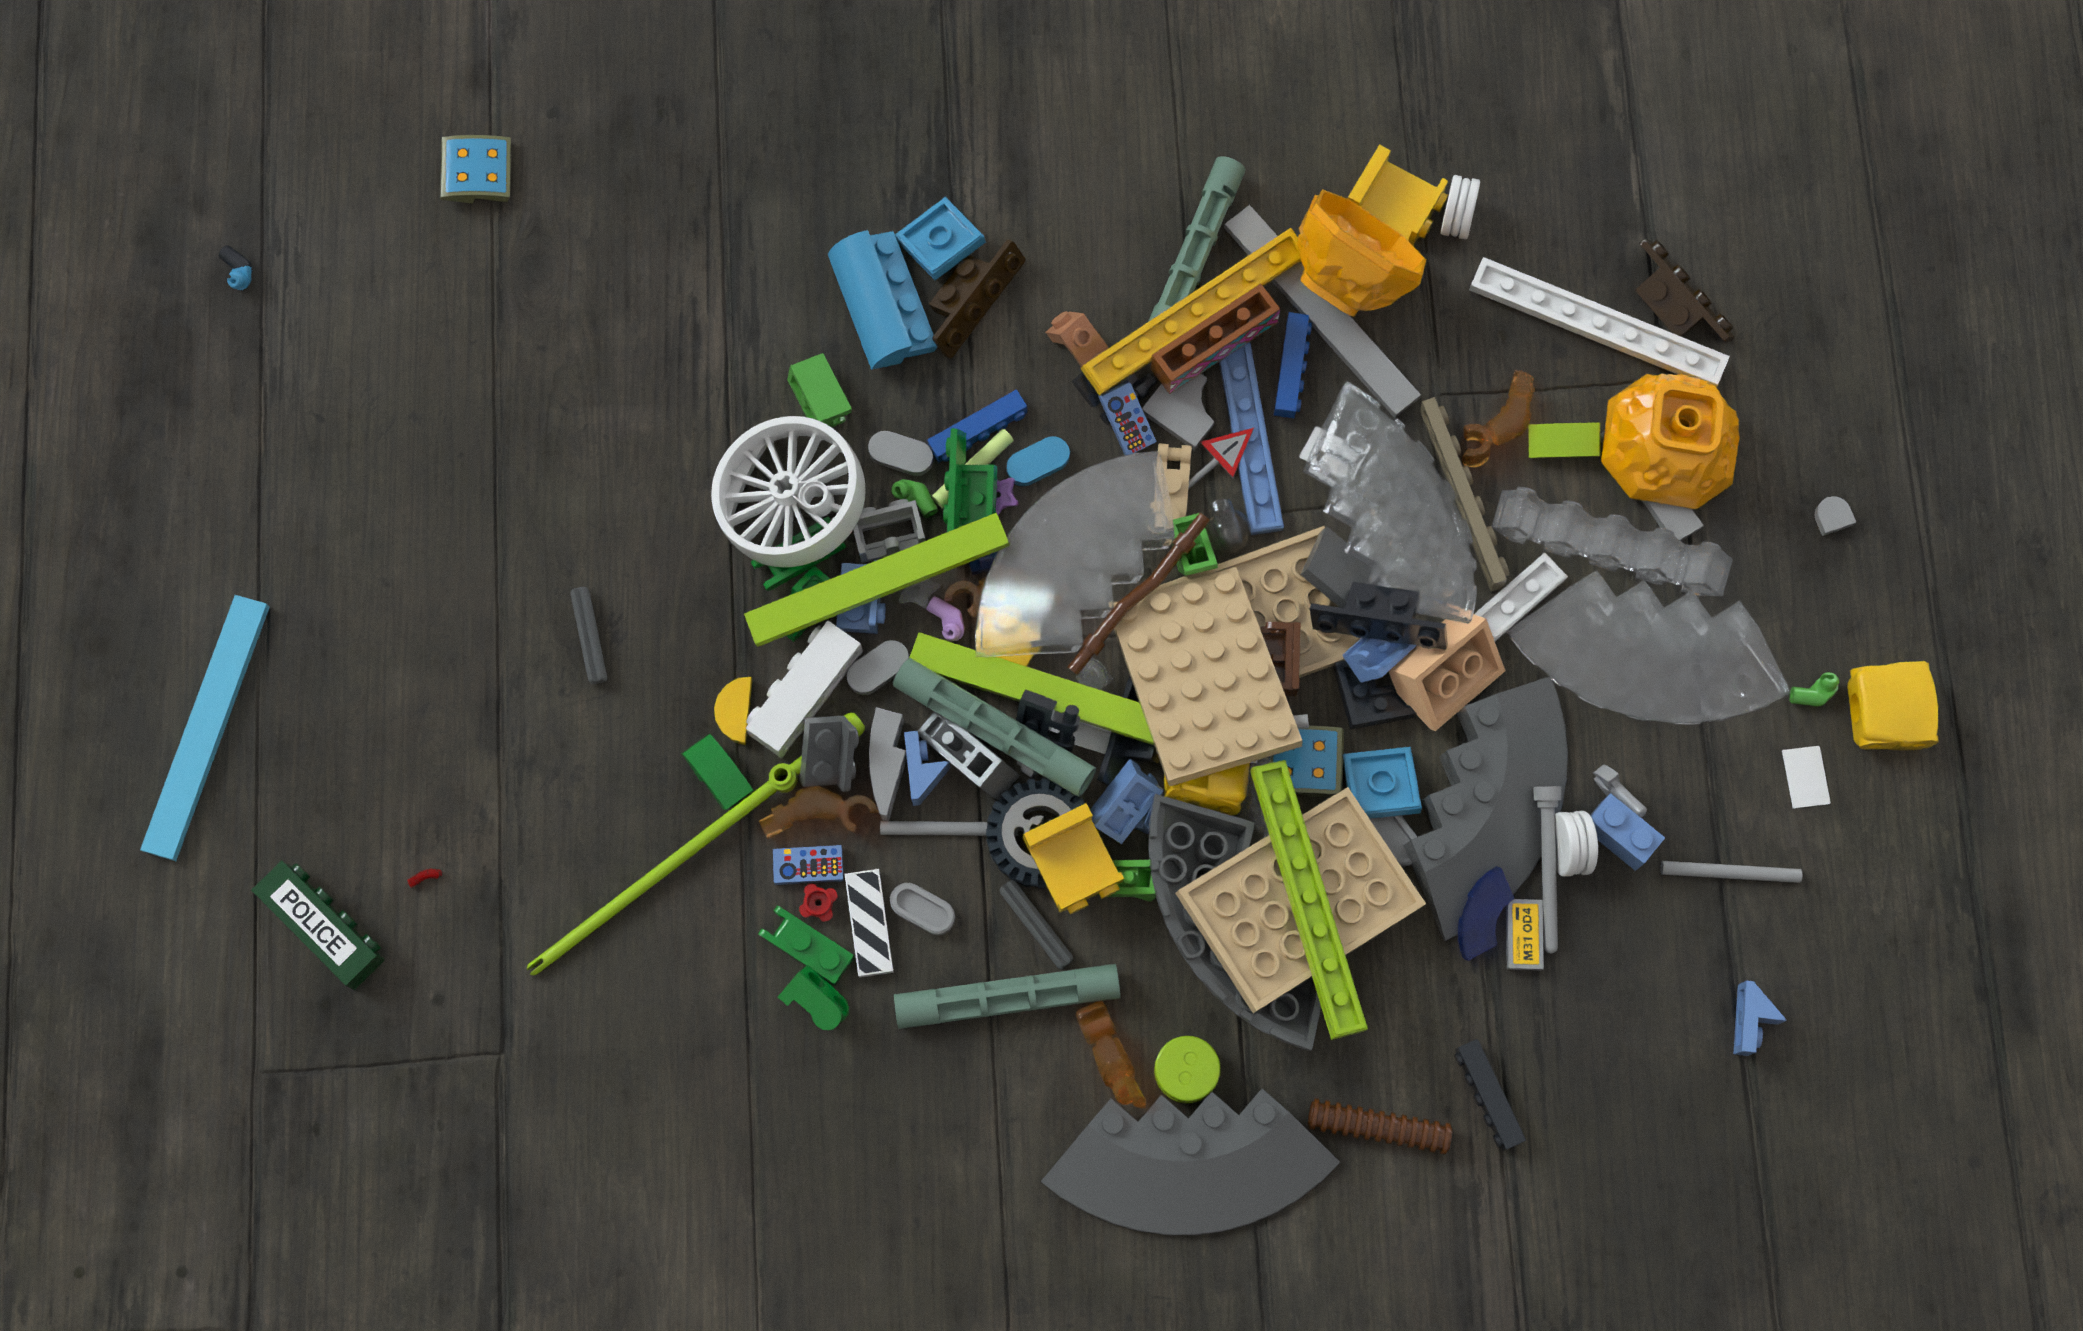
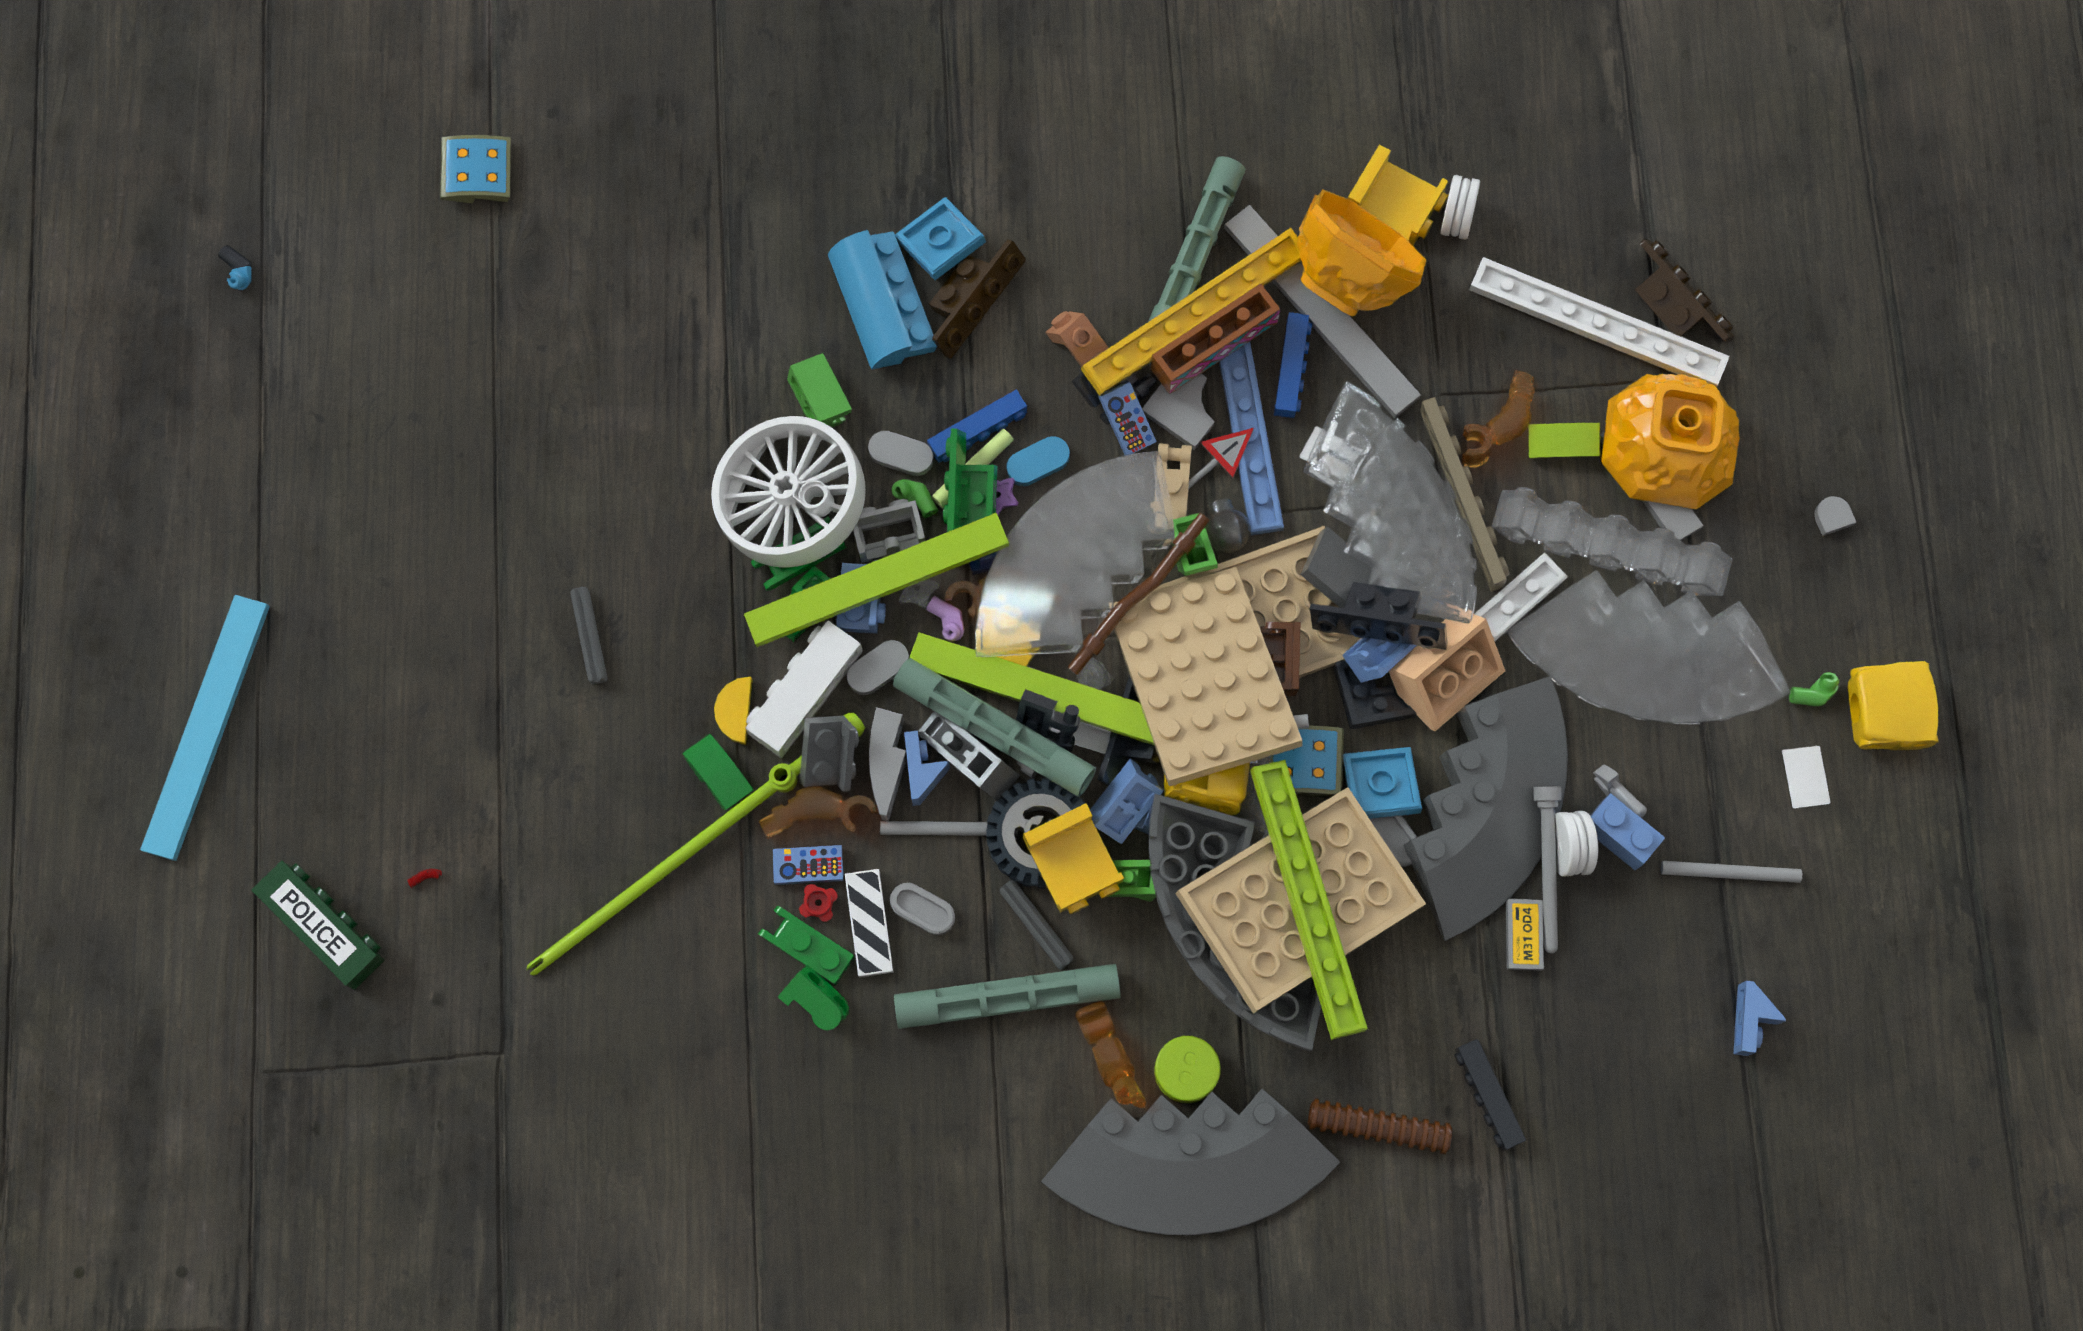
(1481, 913): clear blue tile -> none

